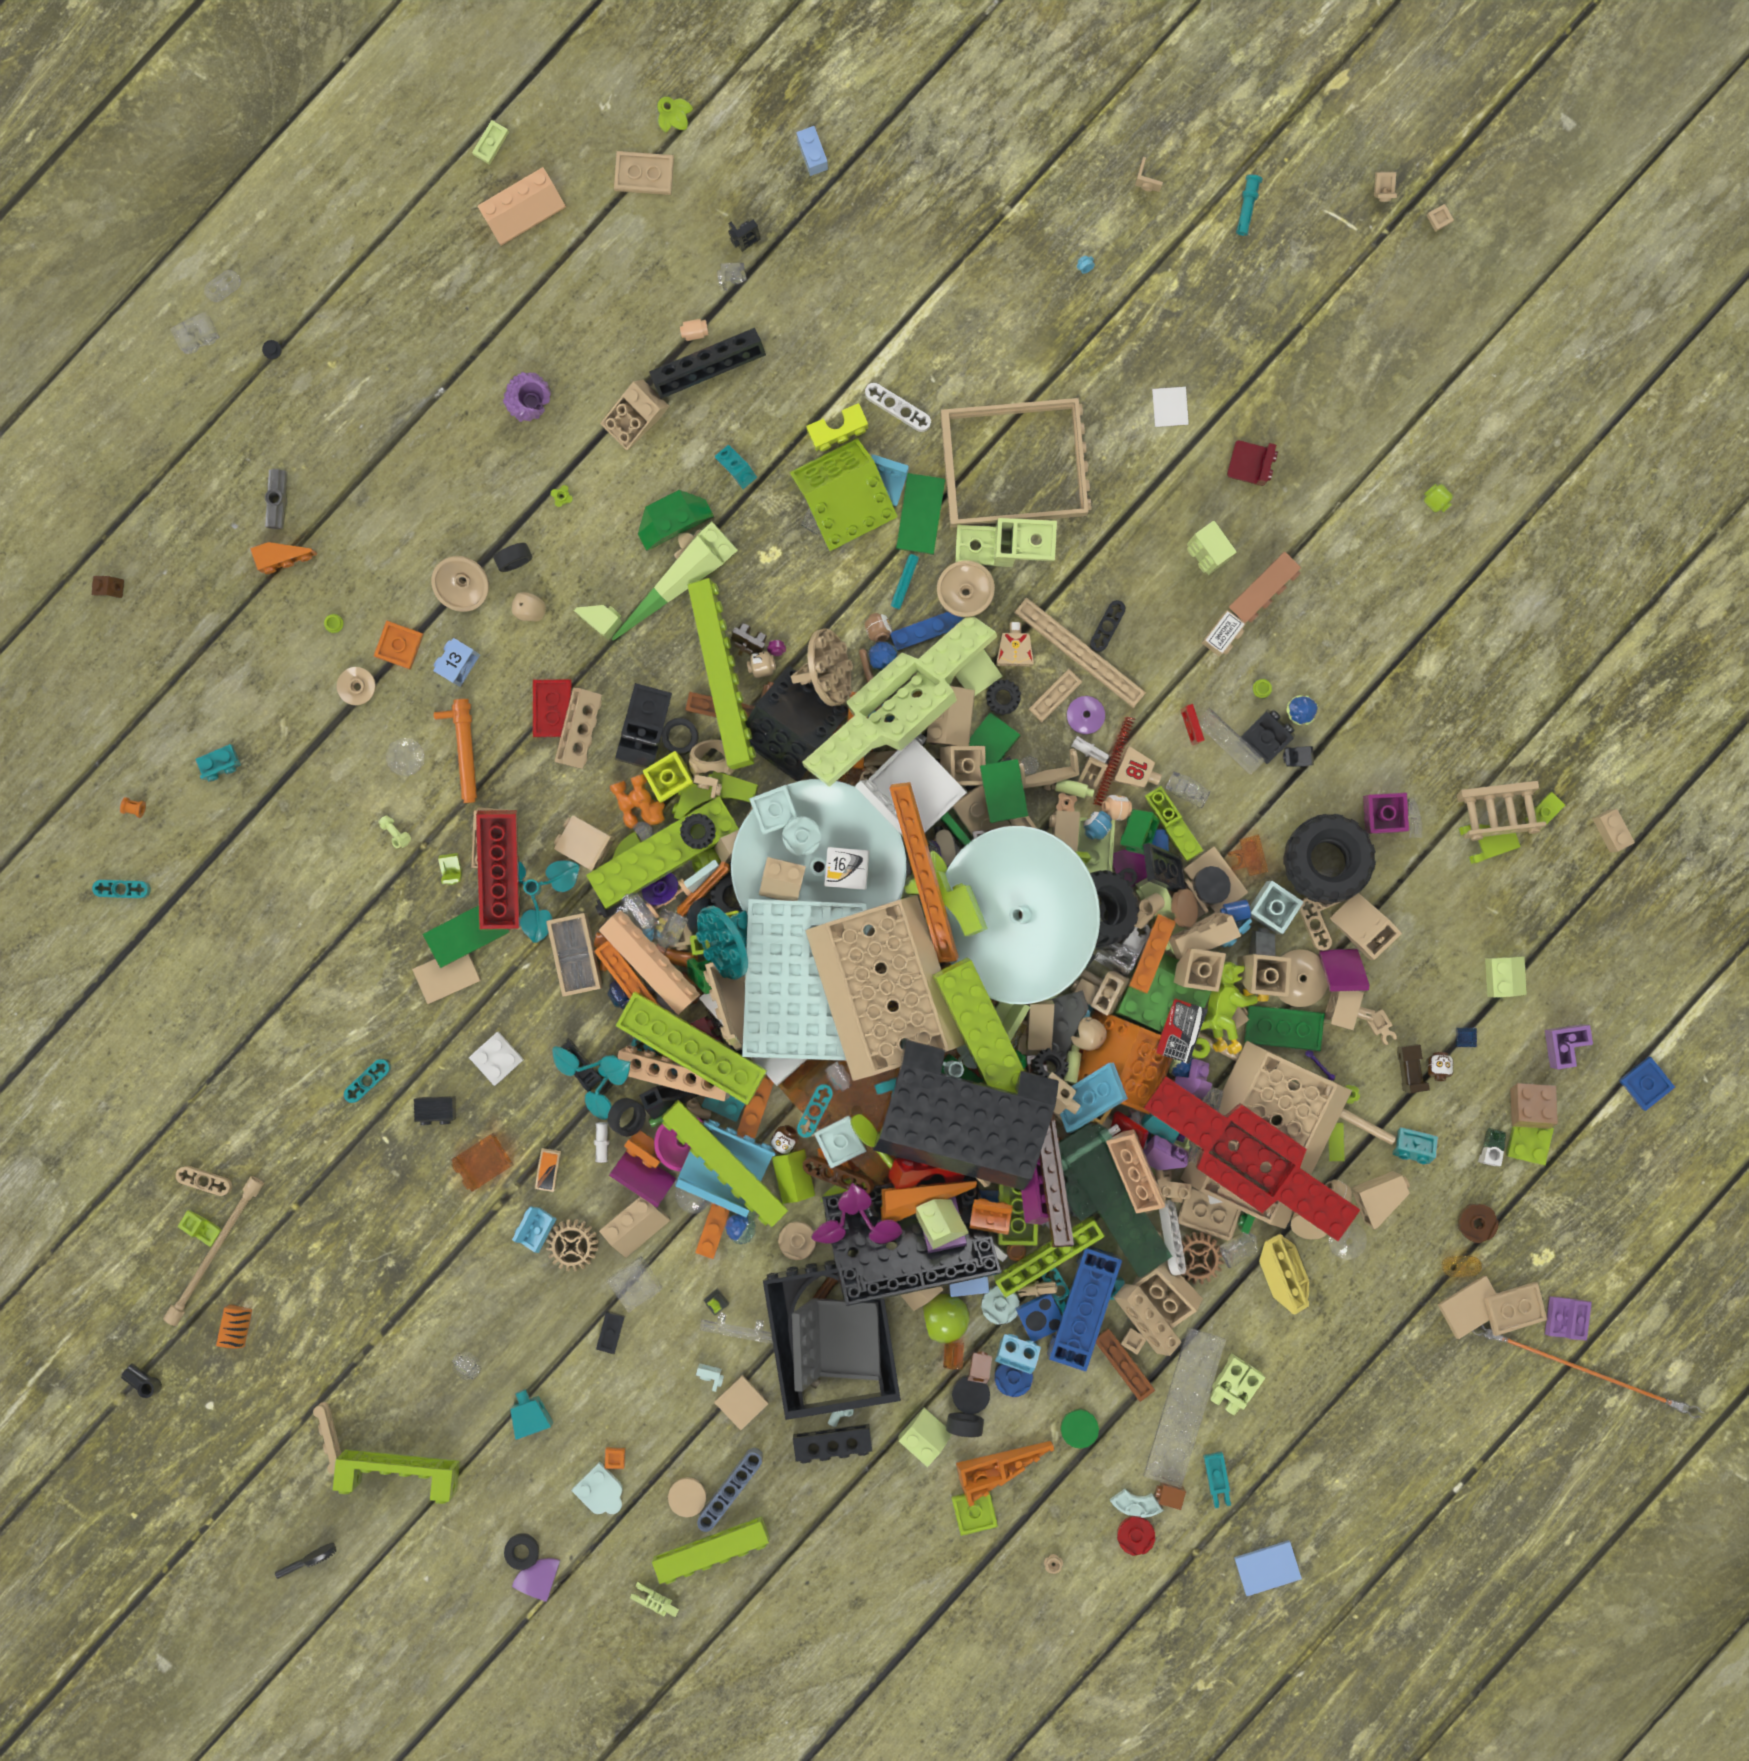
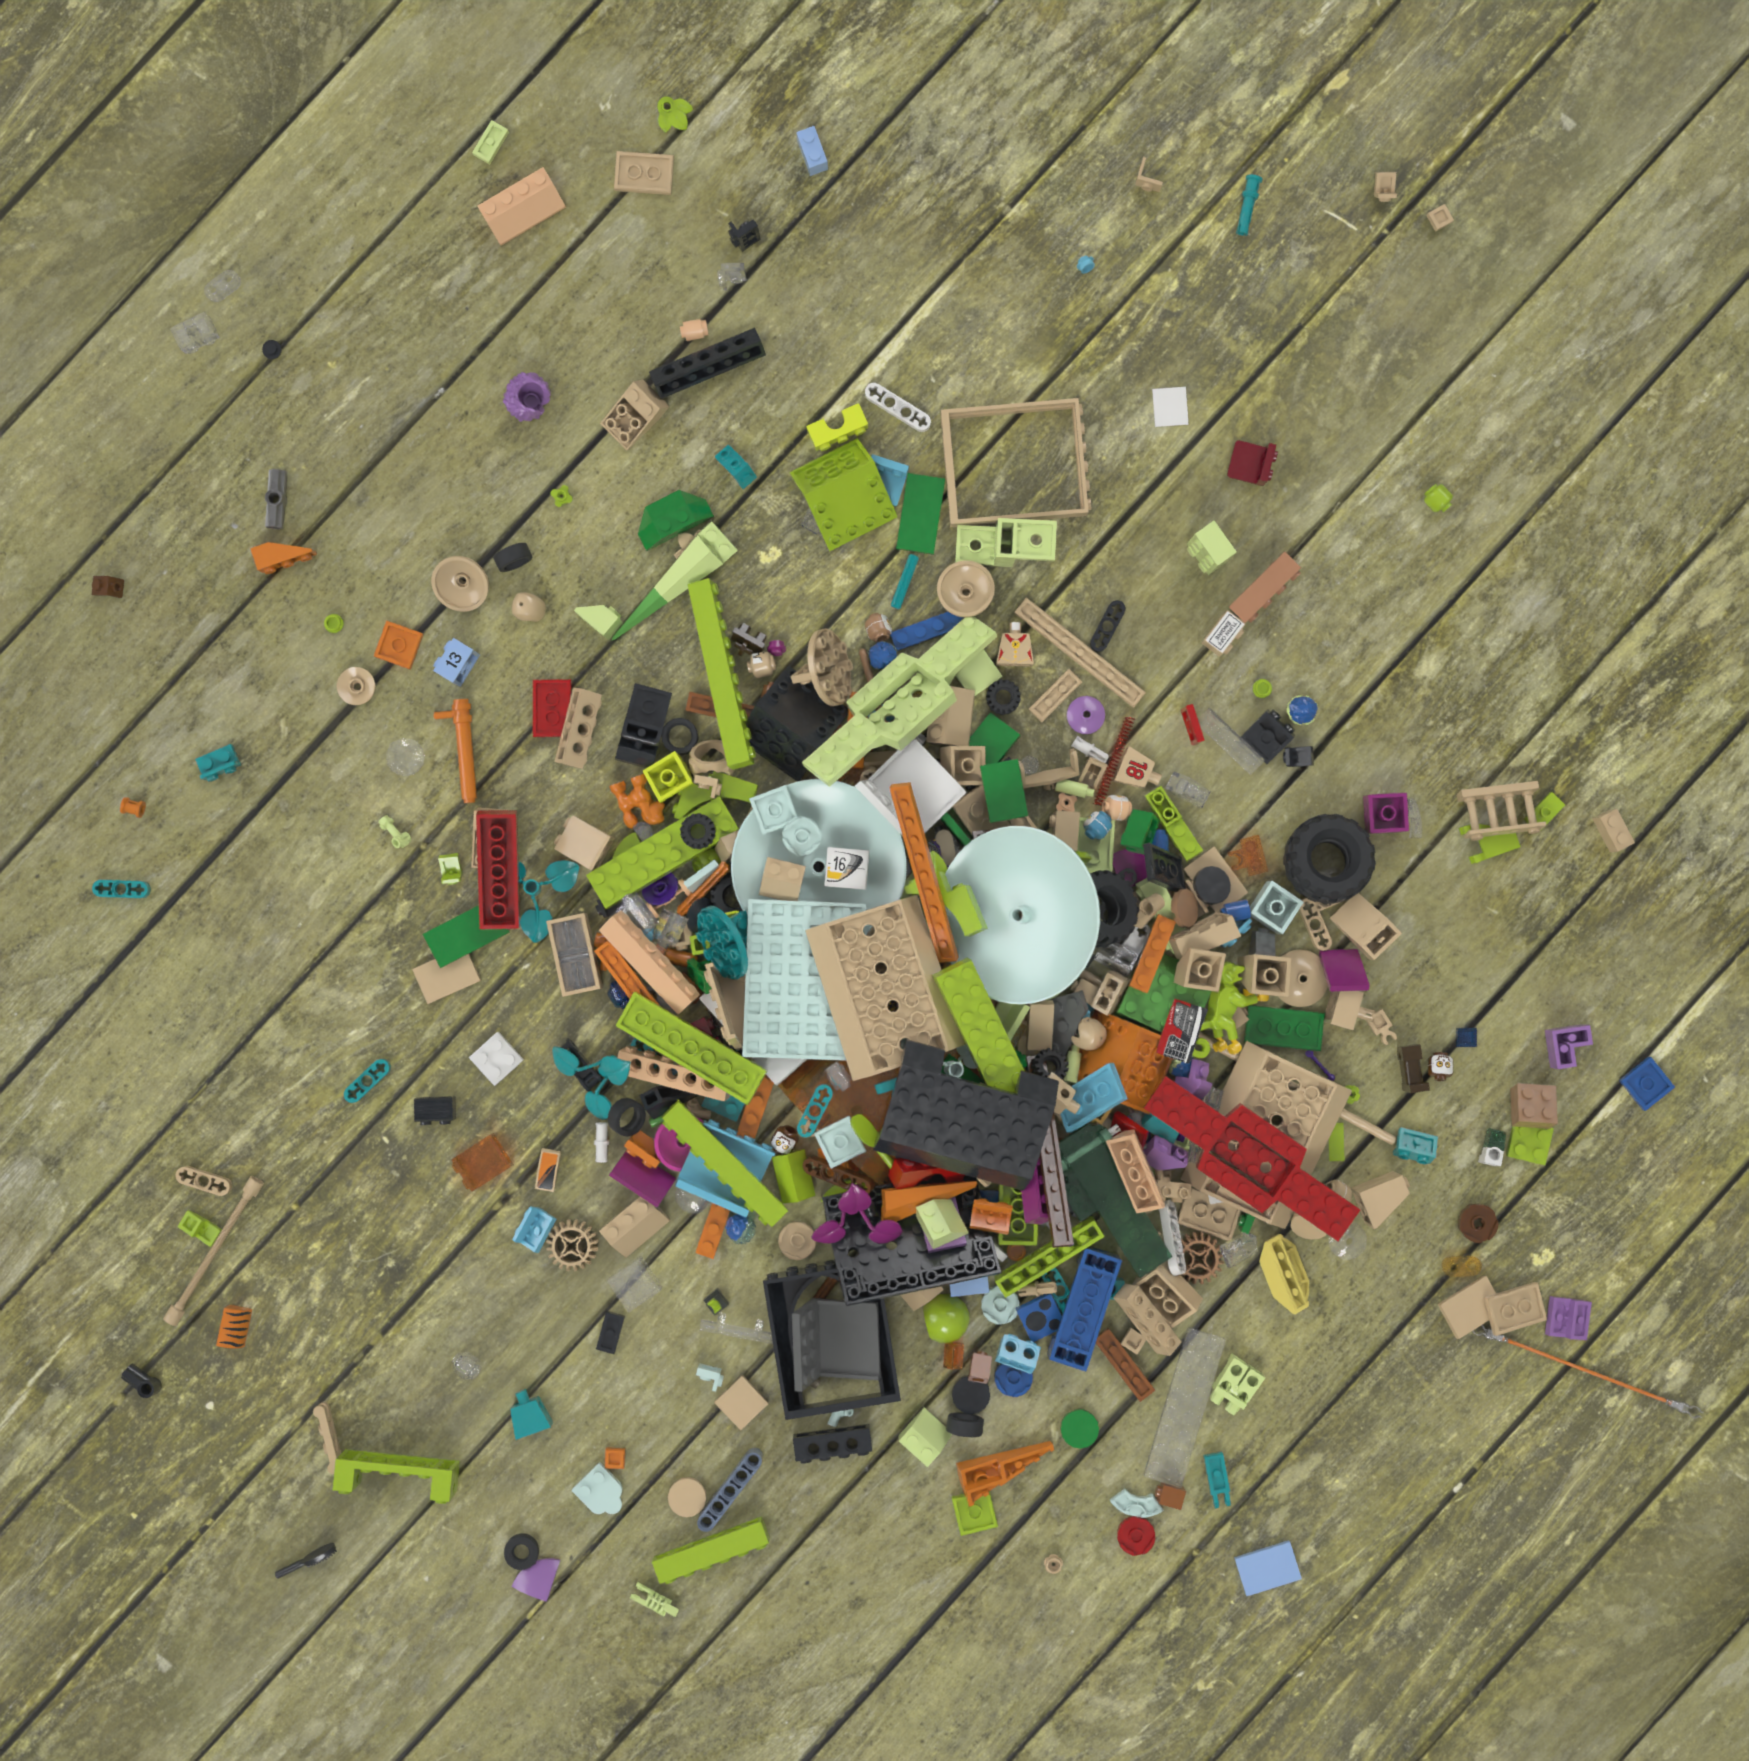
(1505, 976): yellowish green slope -> none

